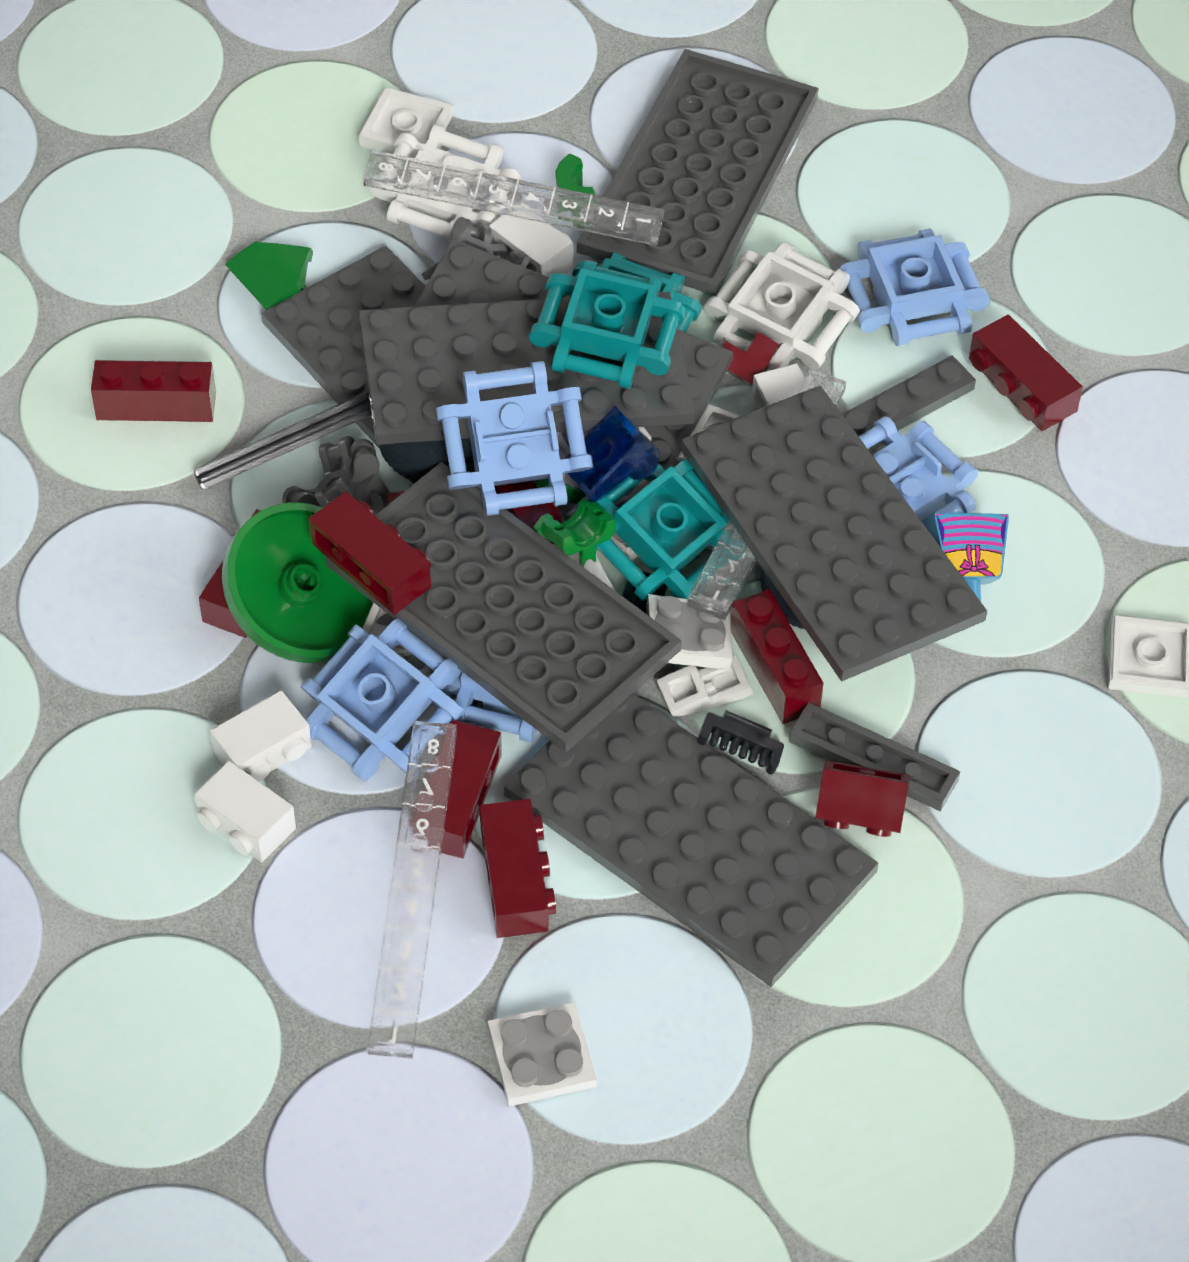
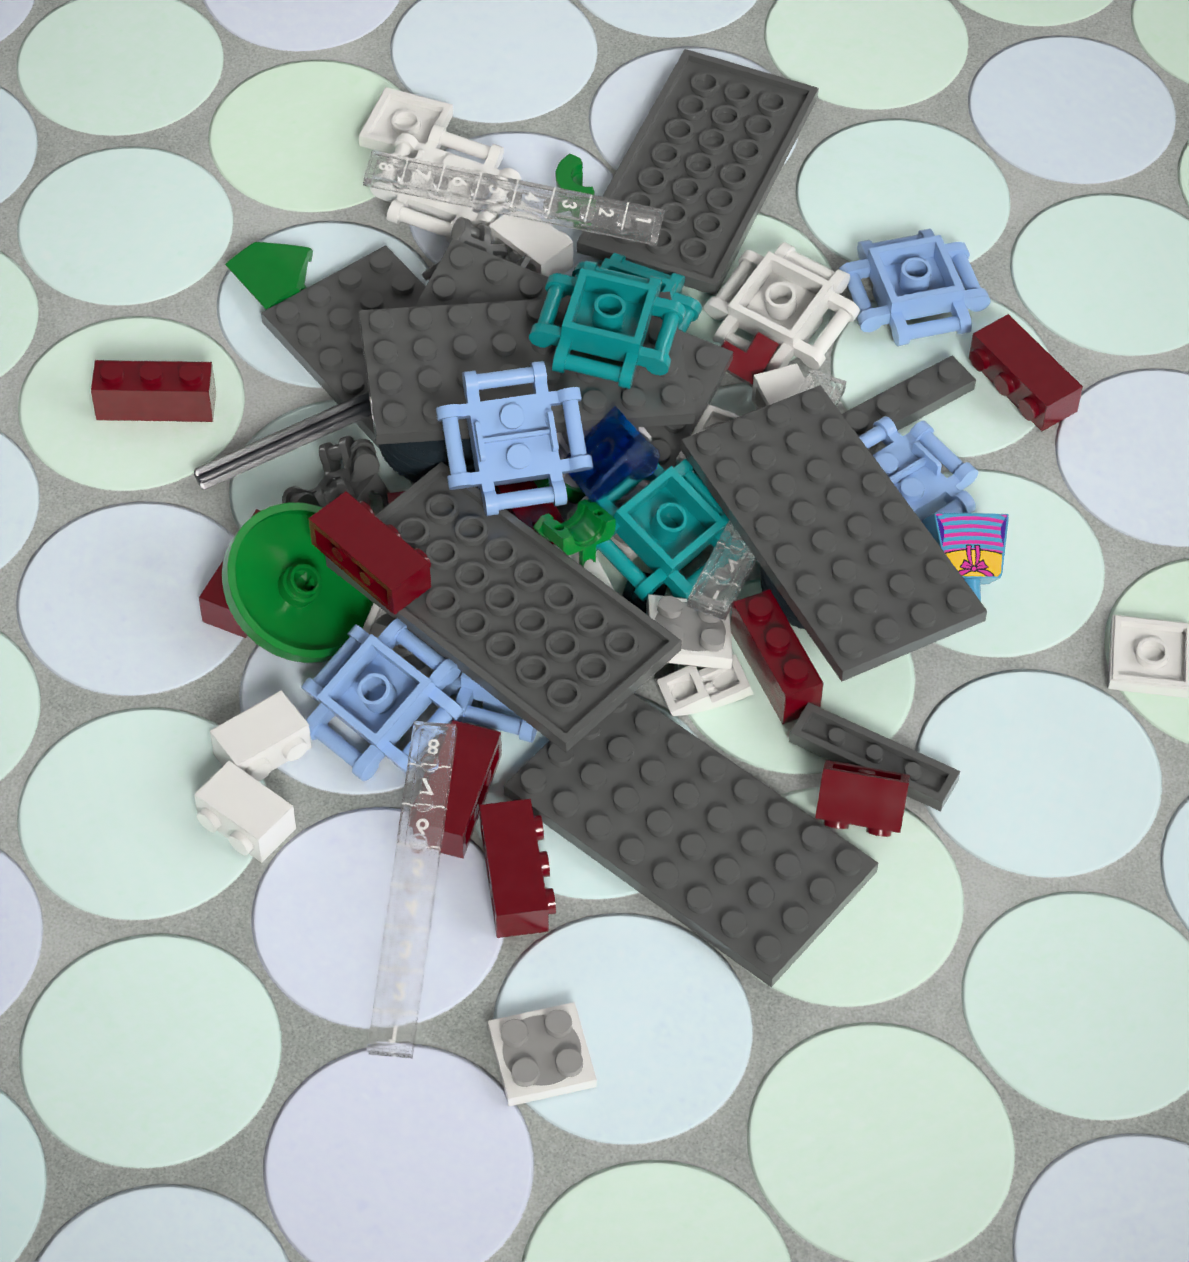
(744, 733): black piece -> none

